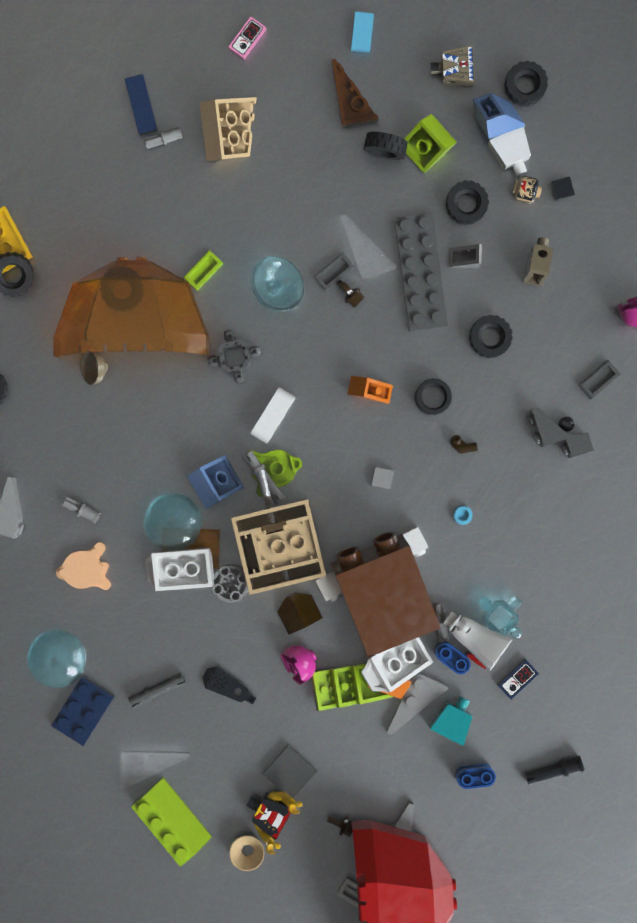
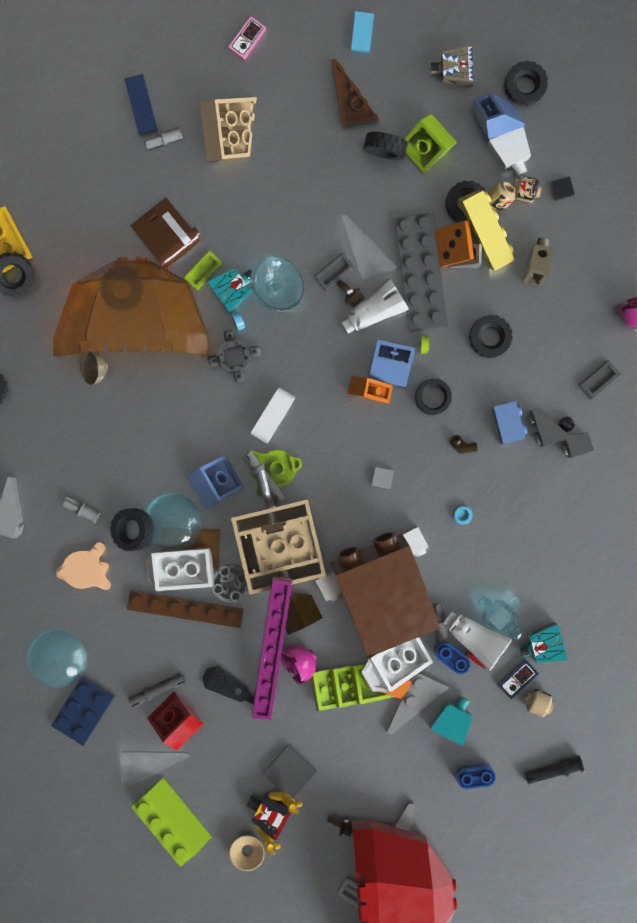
(118, 529): none -> black tyre
(166, 233): none -> reddish brown door
(175, 721): none -> red slope
(185, 609): none -> reddish brown plate
(231, 288): none -> teal torso
(237, 320): none -> medium azure tile
(271, 647): none -> magenta plate
(378, 306): none -> white piece
(391, 363): none -> medium blue slope
(424, 344): none -> lime tile
(454, 244): none -> orange tile
(486, 229): none -> light yellow brick
(501, 195): none -> tan head
(509, 422): none -> medium blue brick
(539, 703): none -> tan head
(545, 645): none -> teal torso

